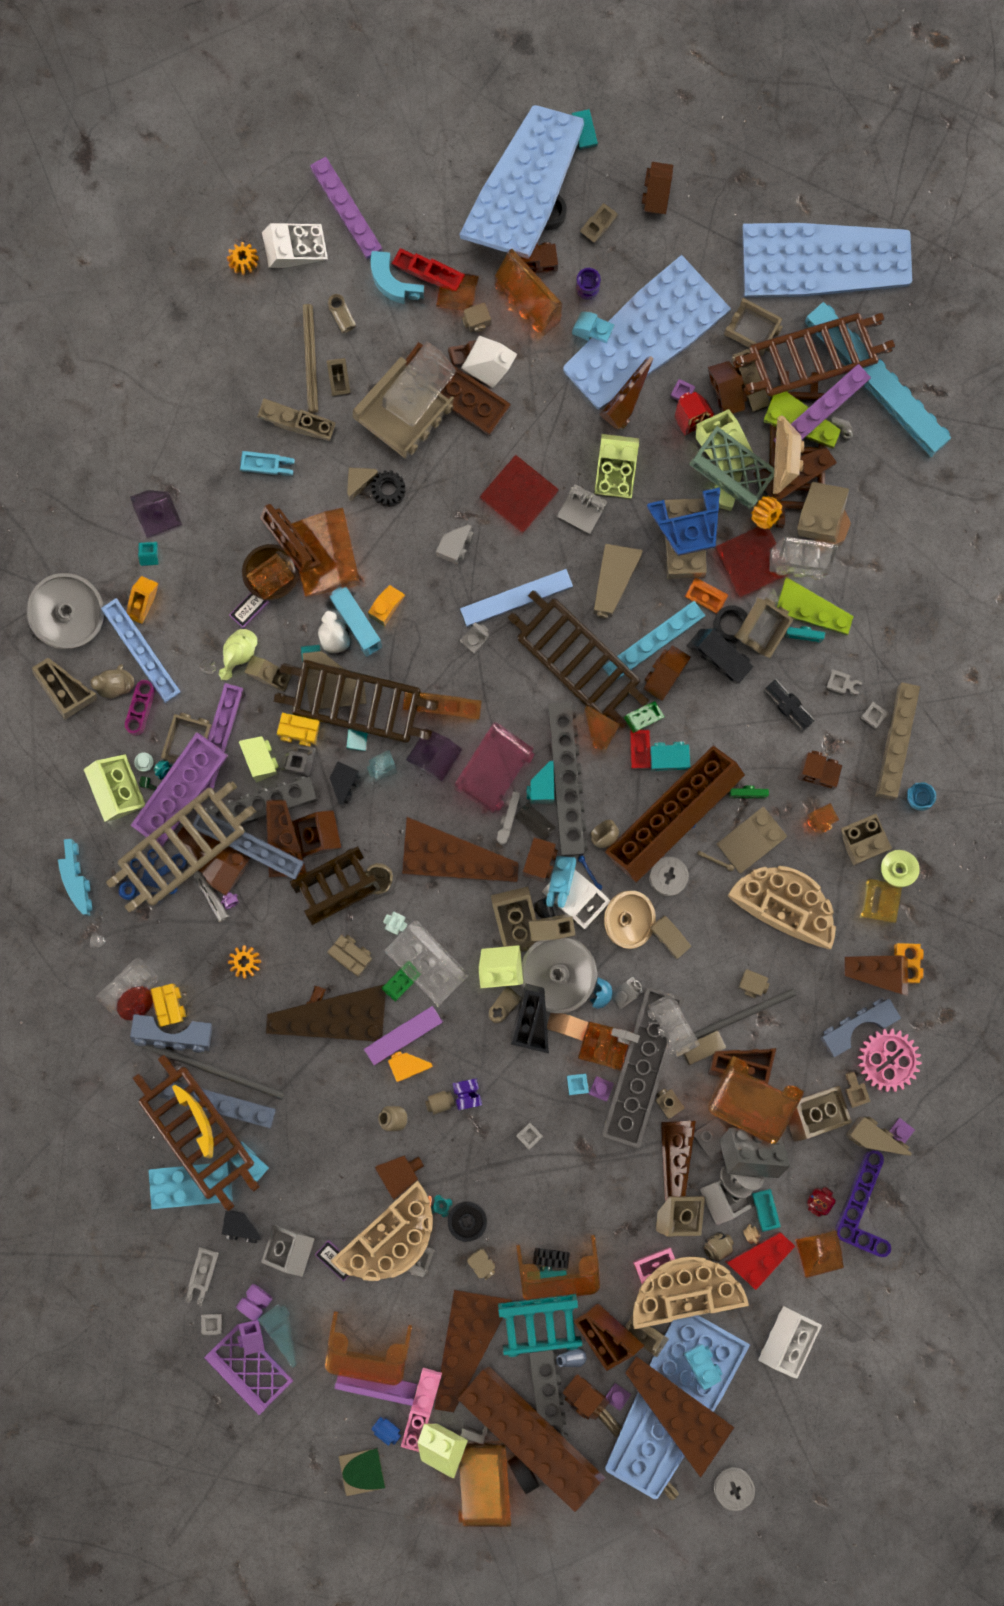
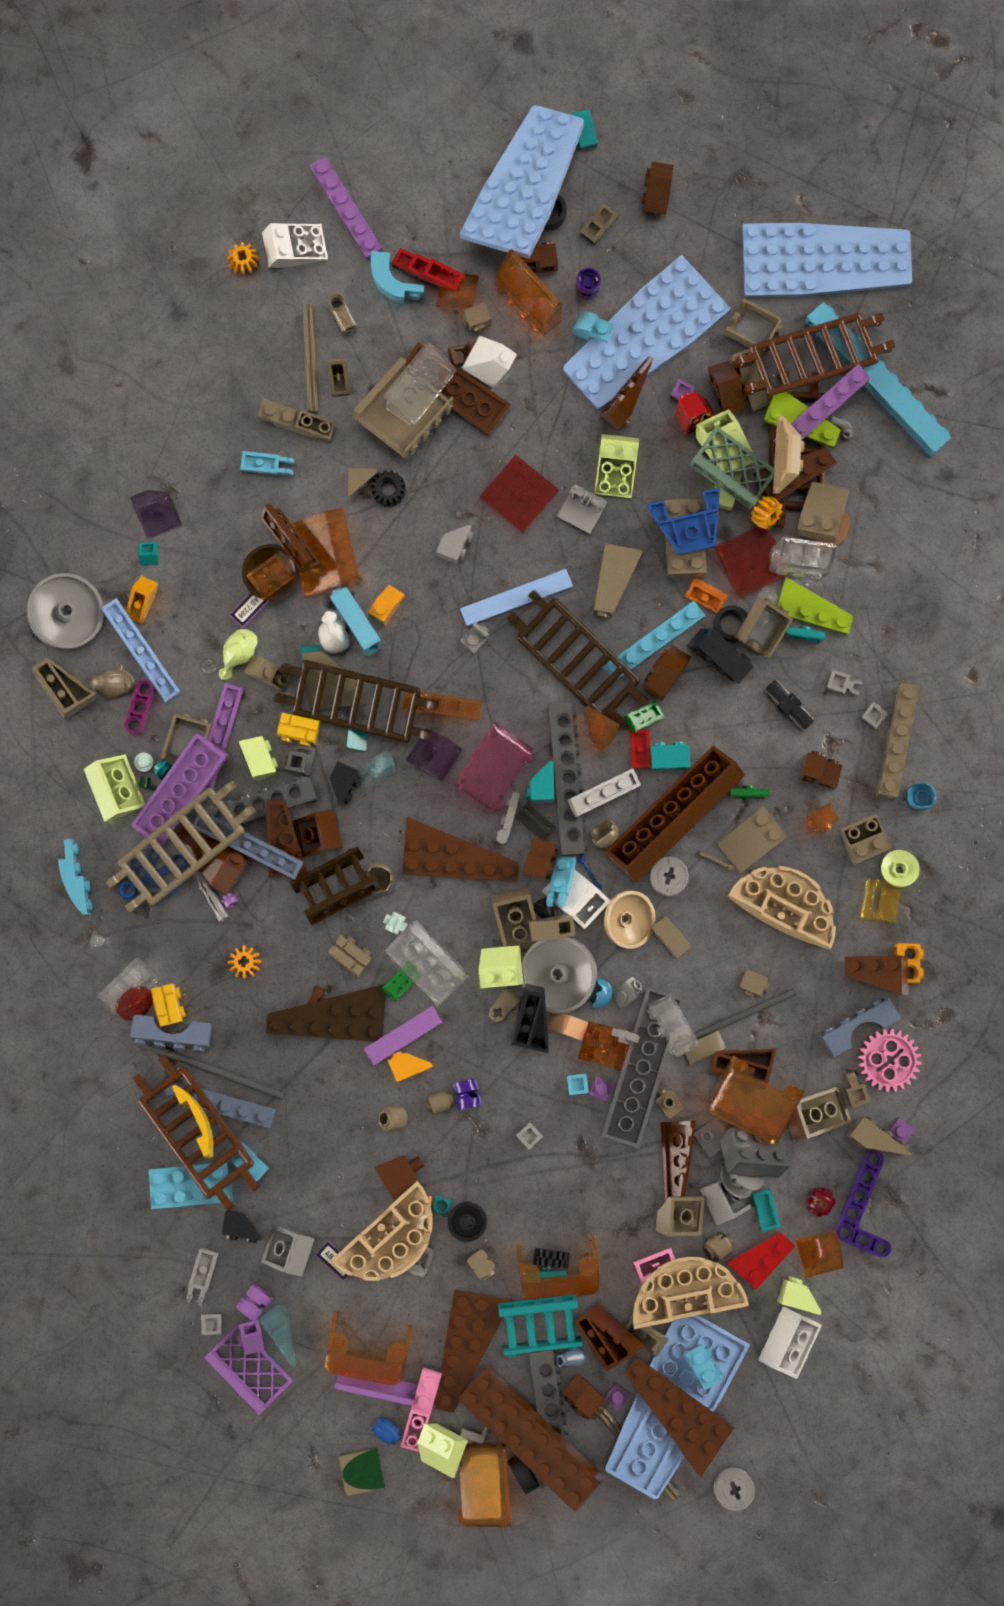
(604, 792): none -> light grey plate
(752, 1234): tan plate -> none
(797, 1295): none -> yellowish green slope

